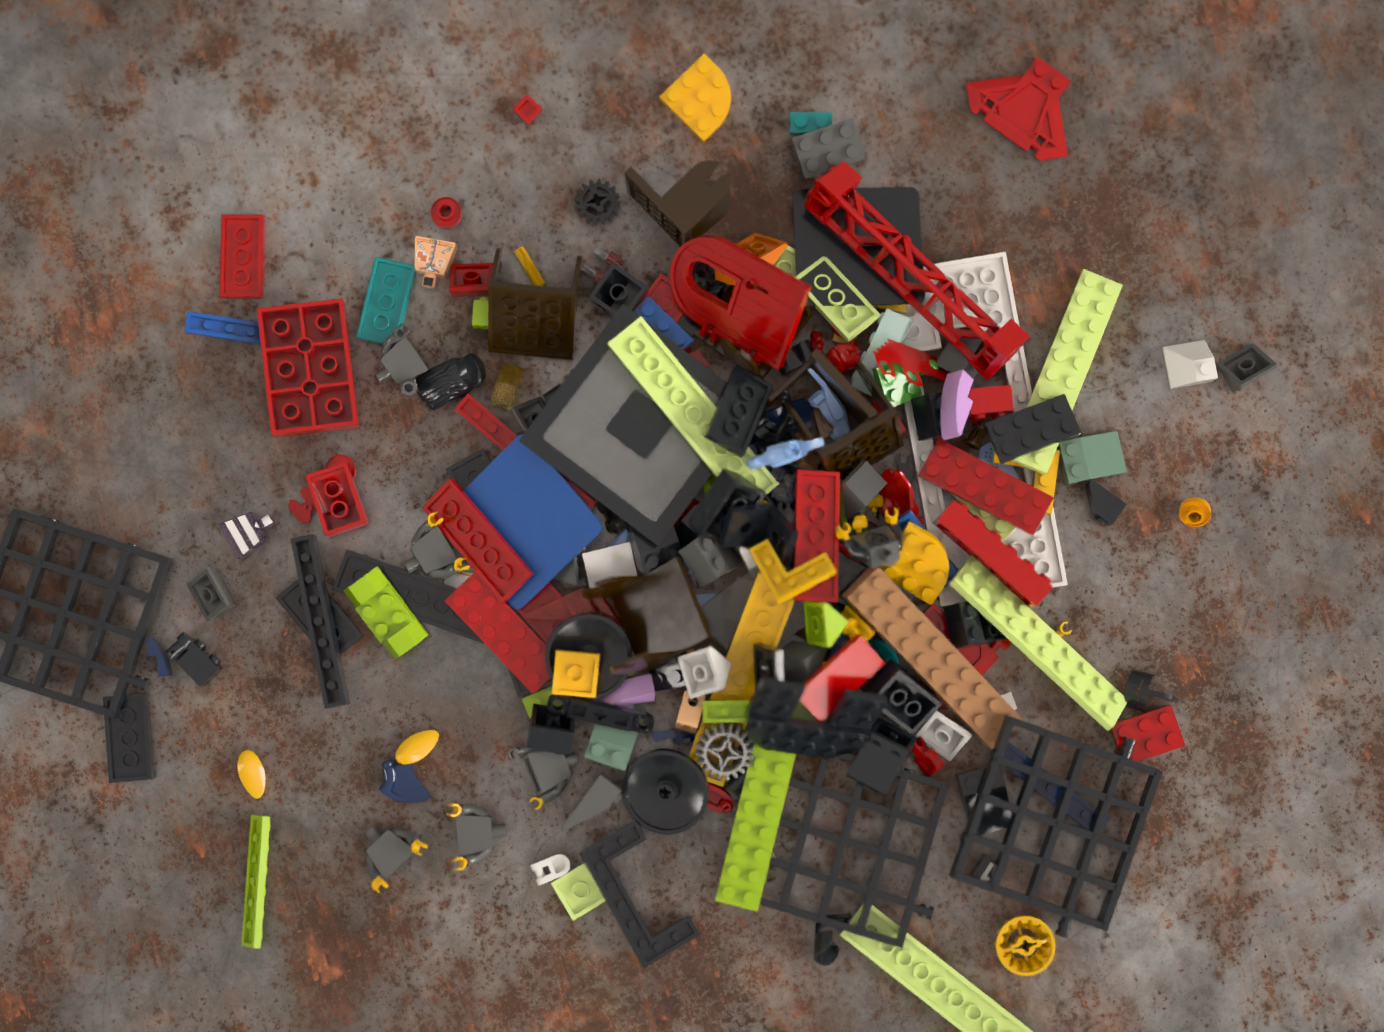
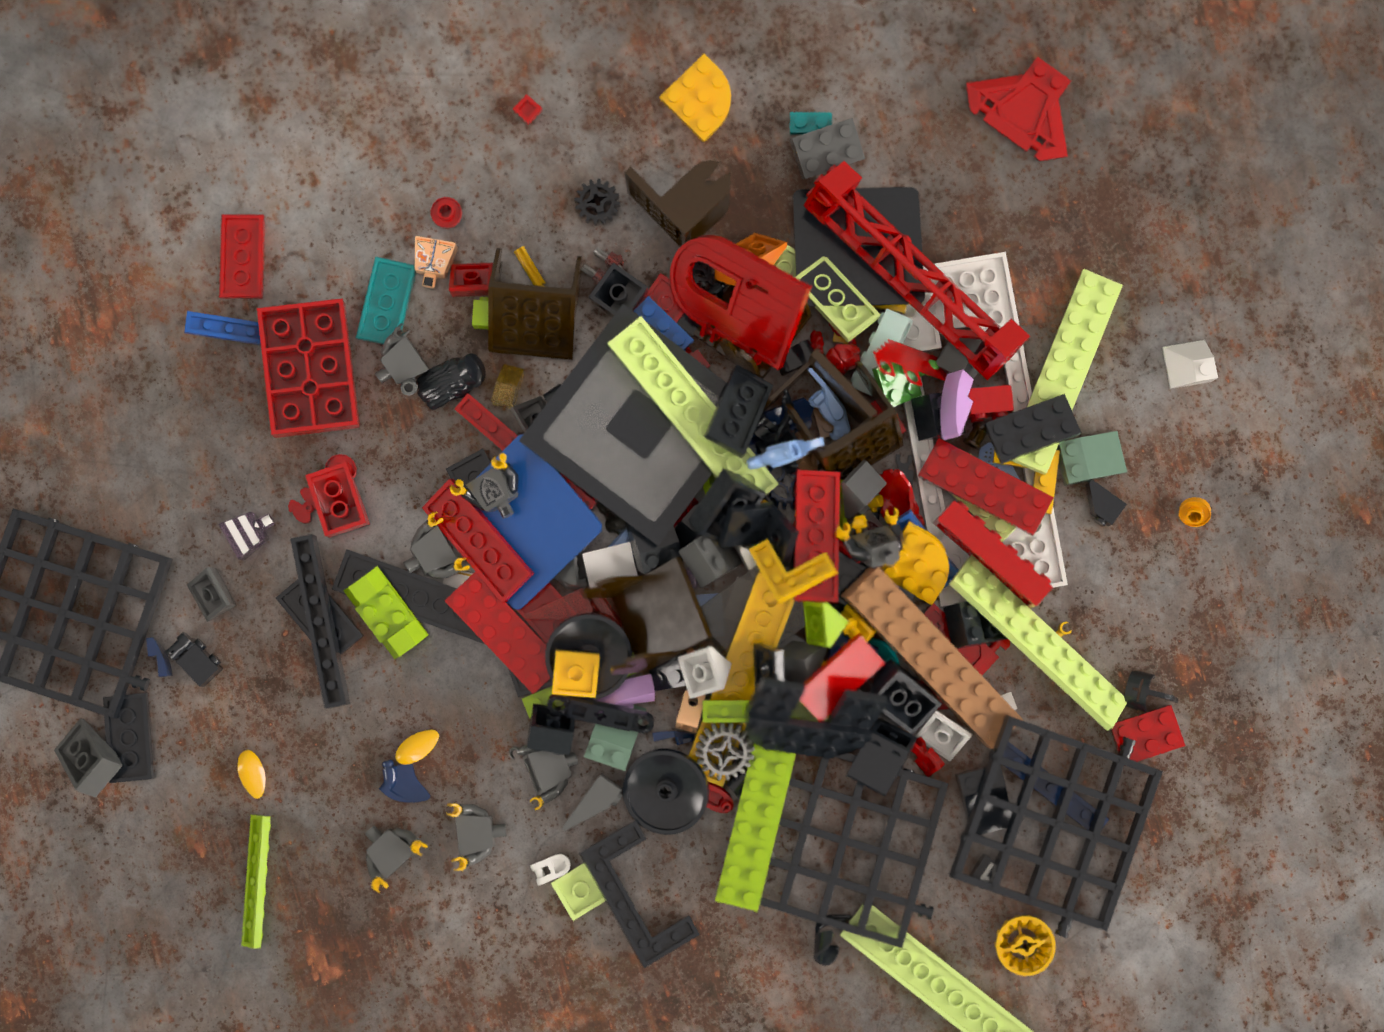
(87, 759): none -> dark grey slope
(492, 489): none -> torso
(1245, 367): dark grey slope -> none

